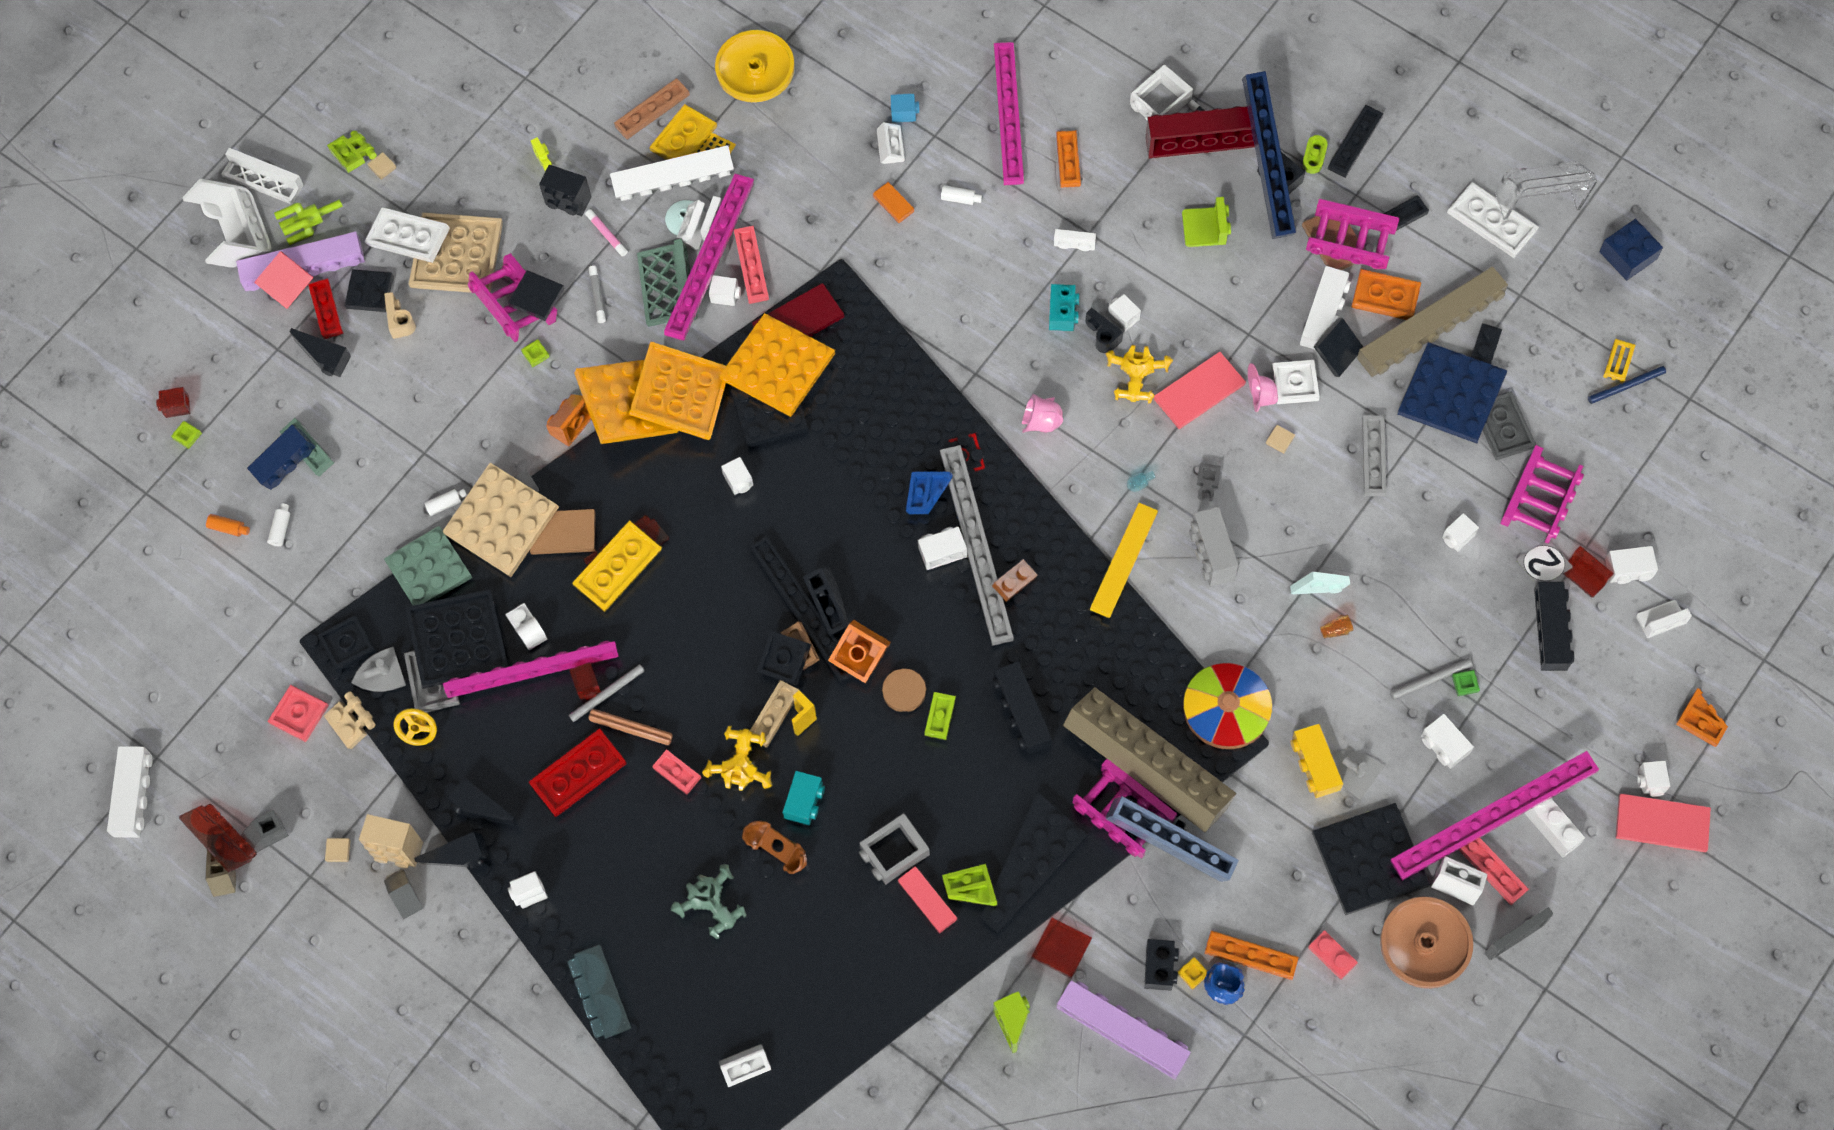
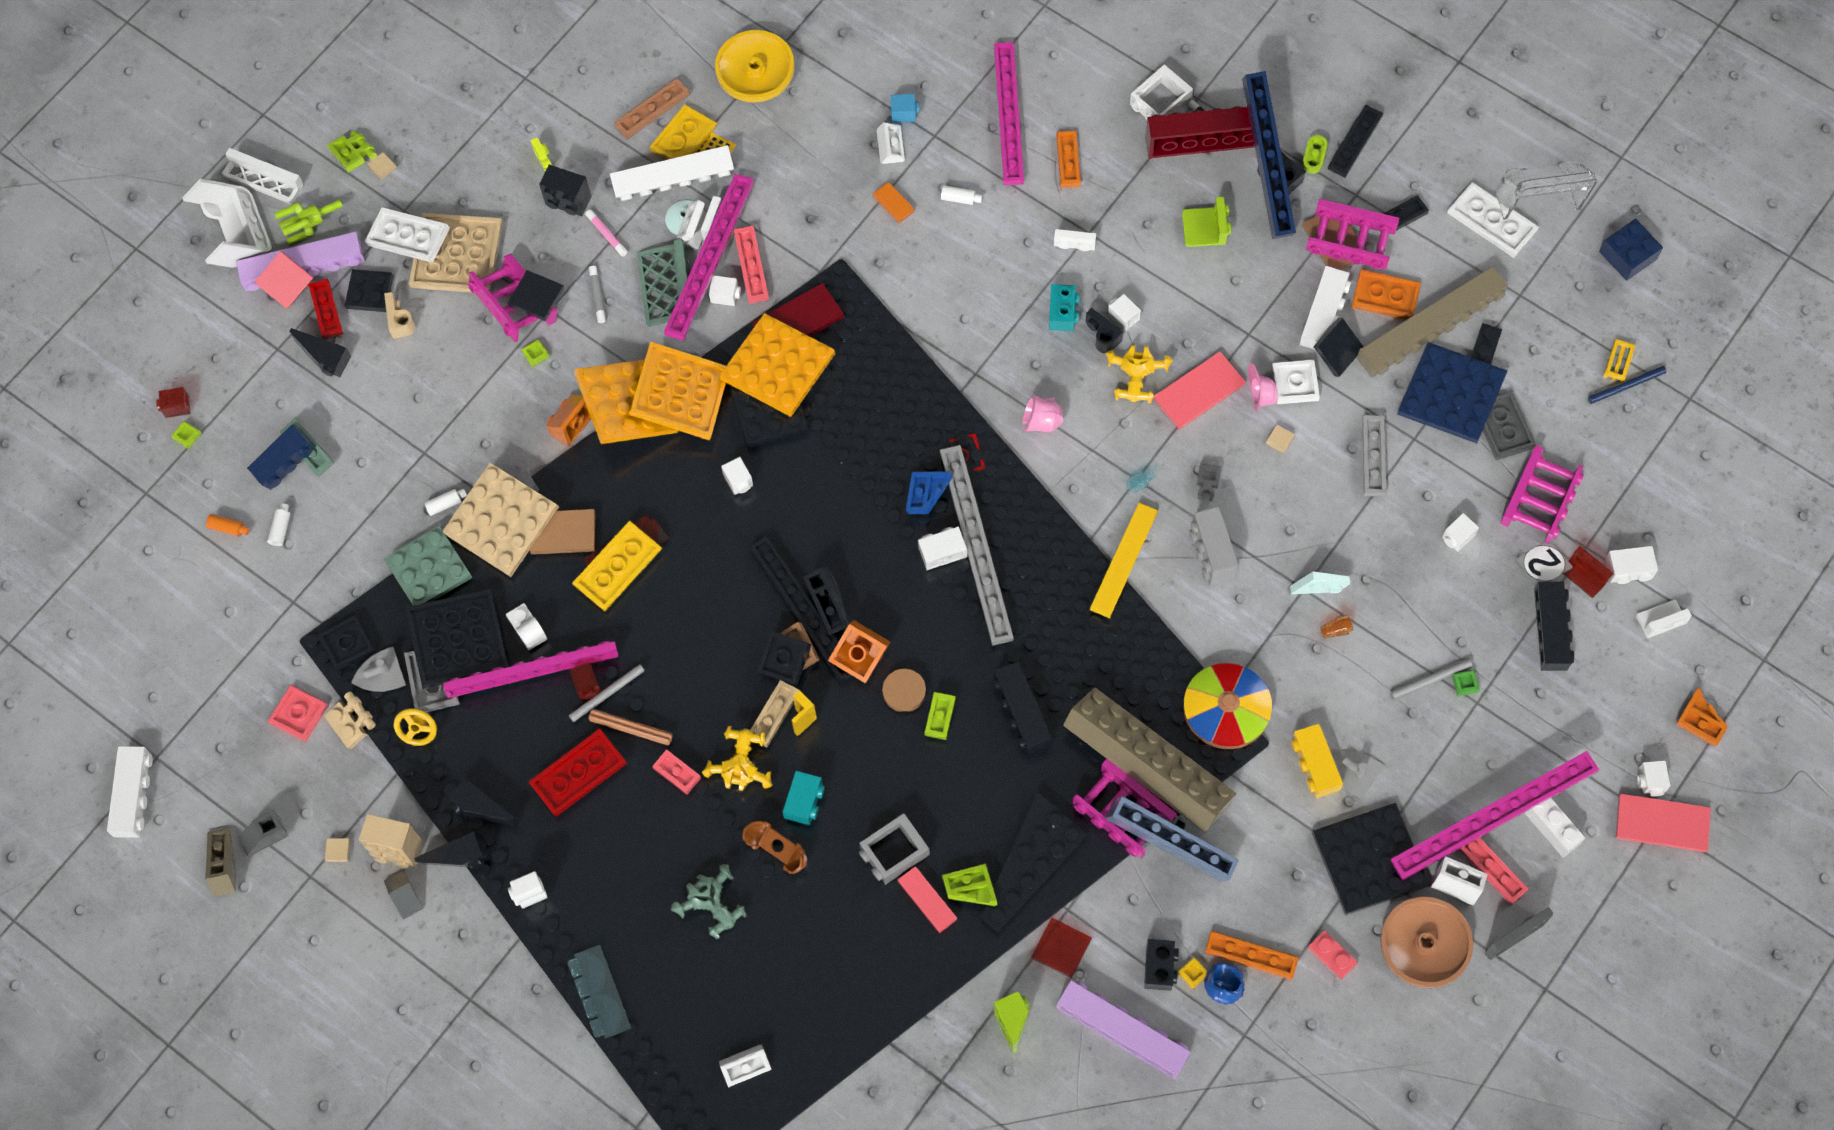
(218, 837): clear red windscreen -> none
(1014, 580): plate -> none
(1446, 741): white brick -> none

